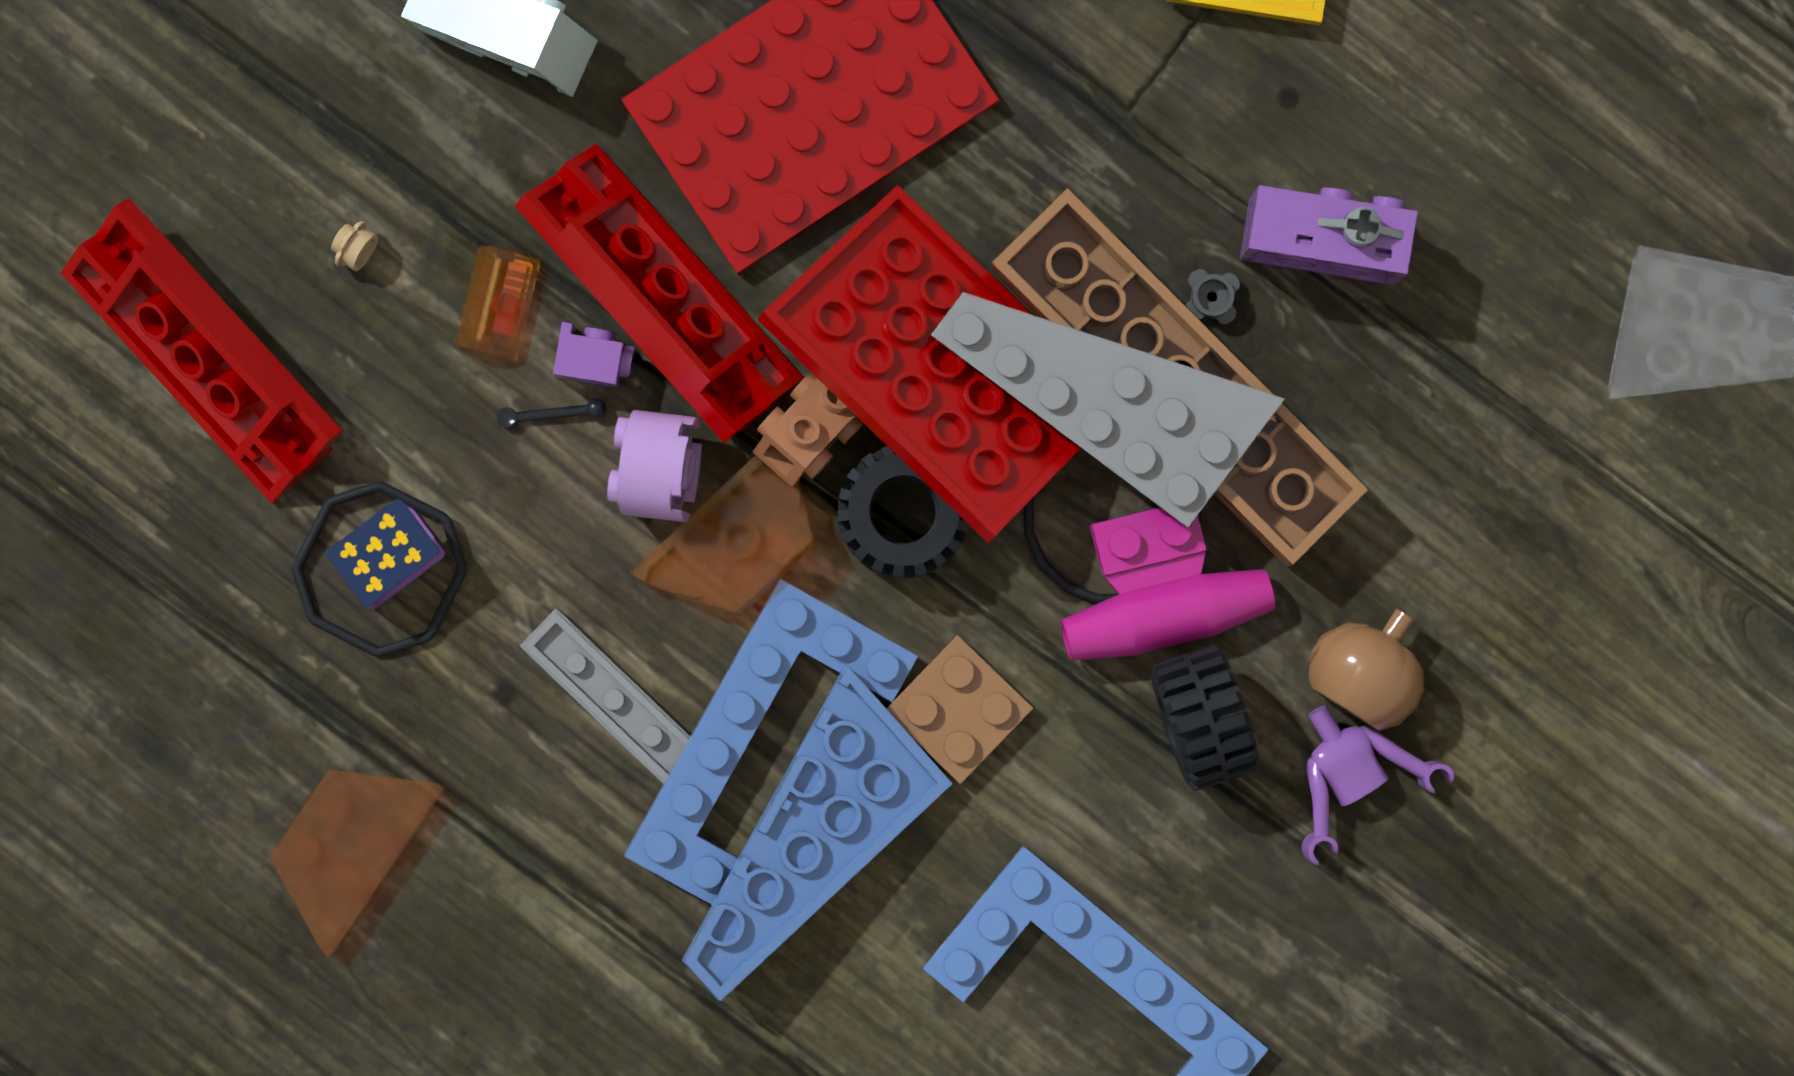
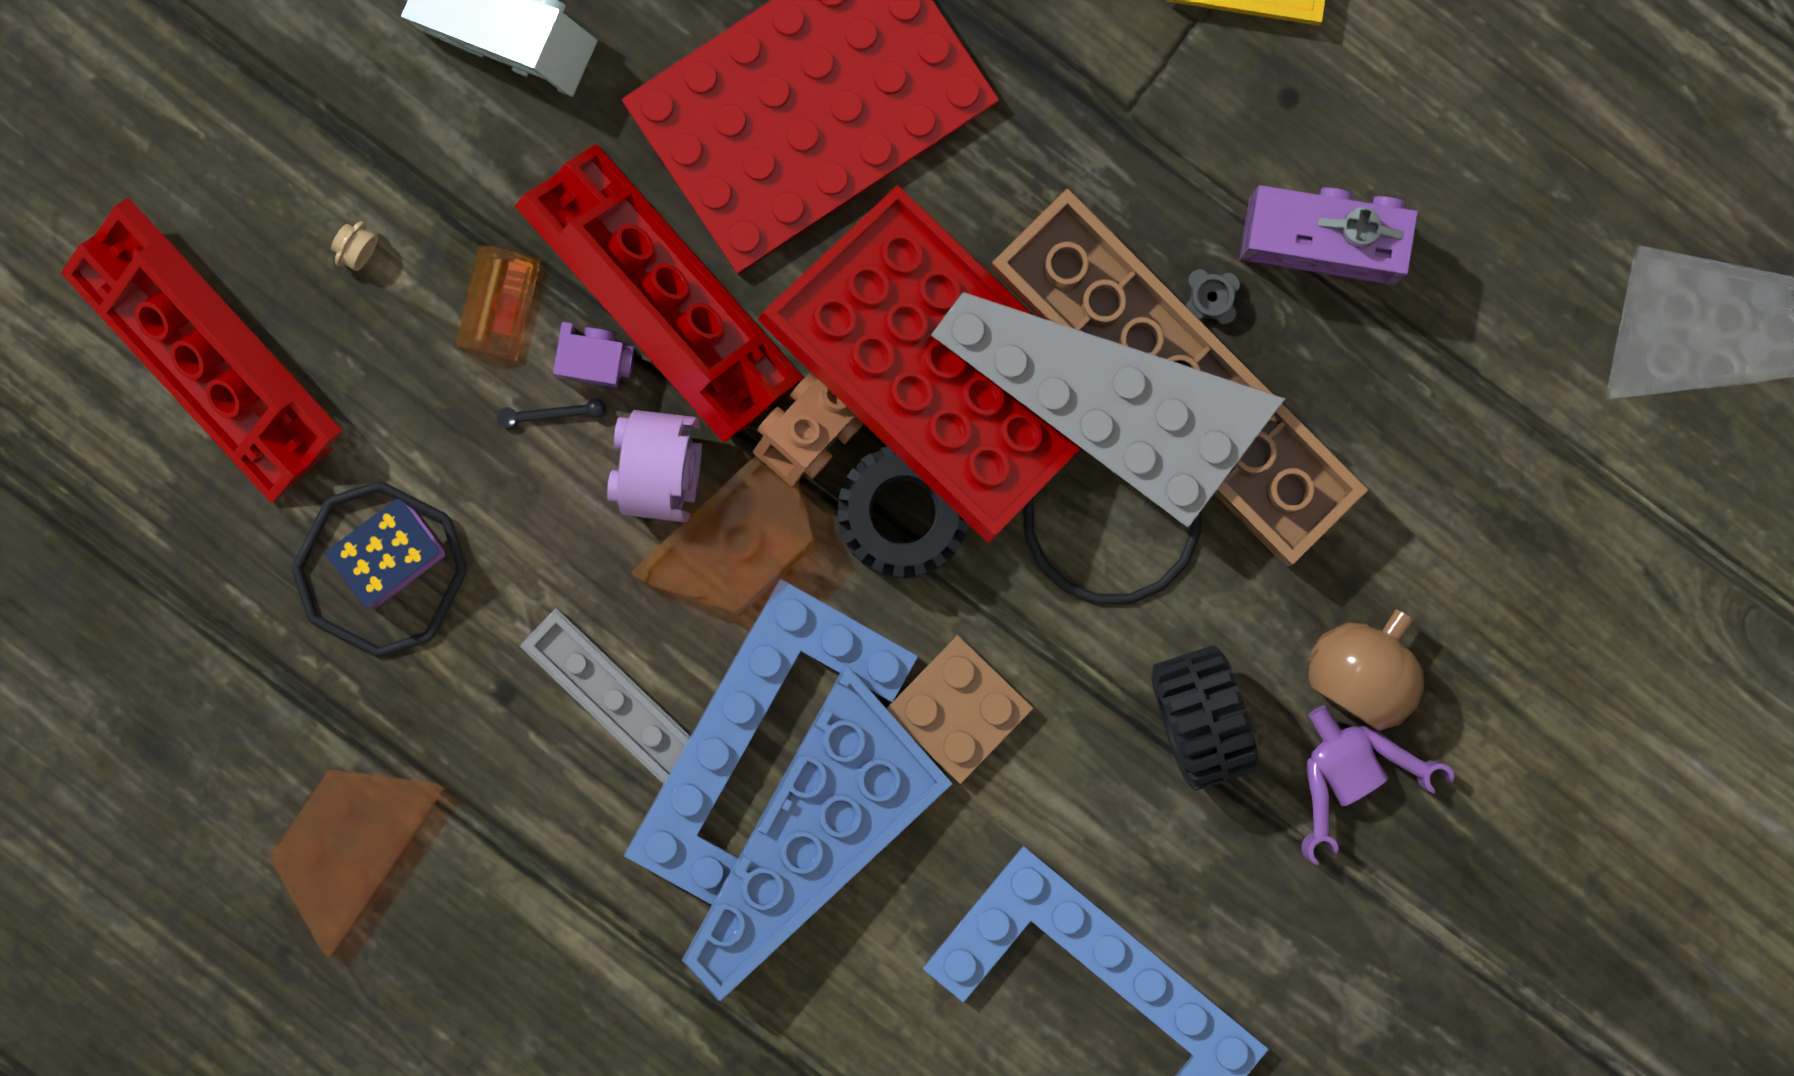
(1160, 590): dark pink plate -> none

